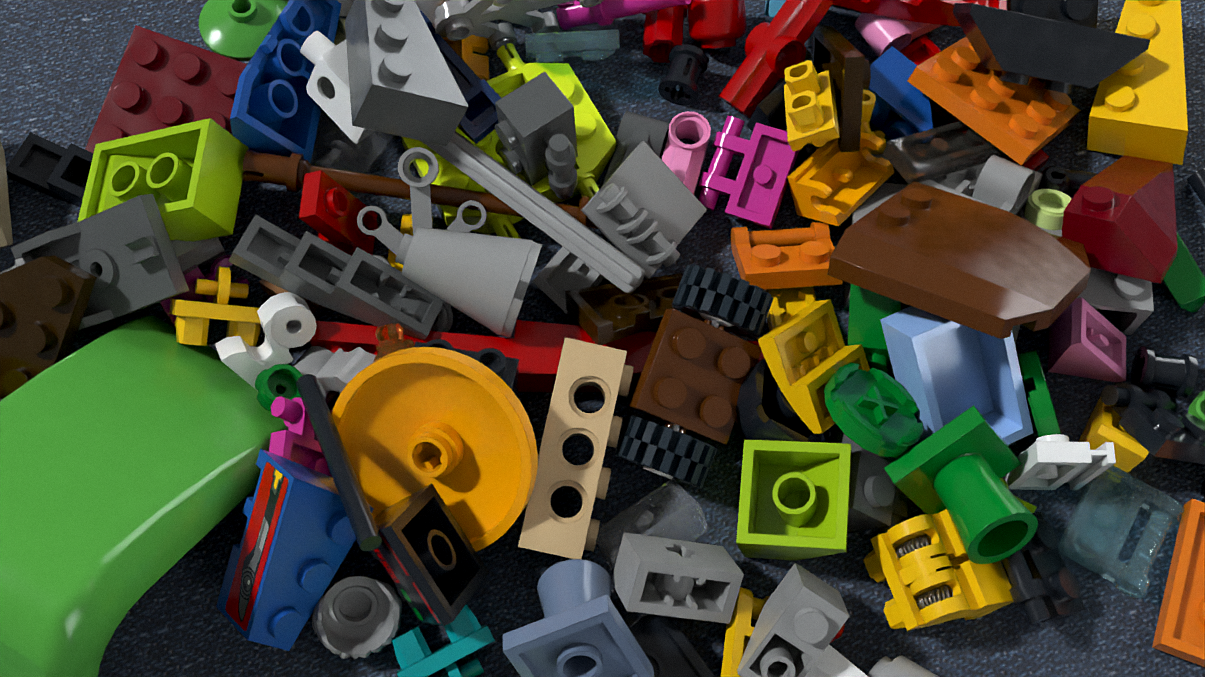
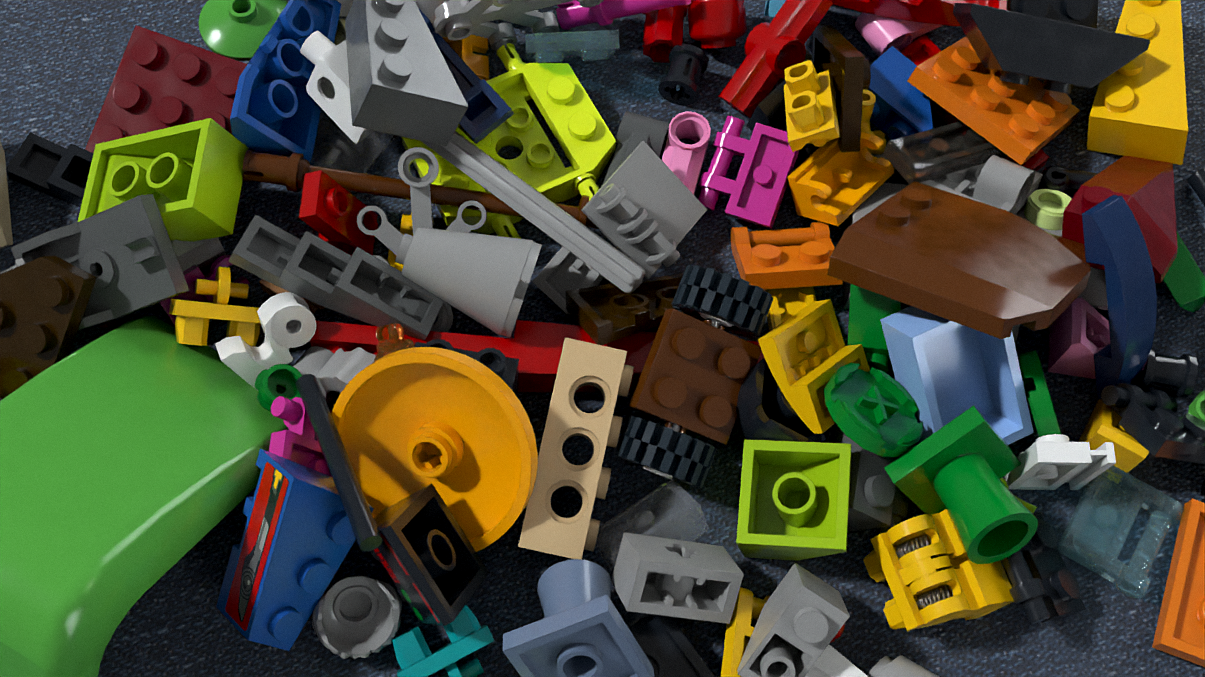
(539, 134): dark grey brick -> none
(1117, 243): none -> dark blue slope

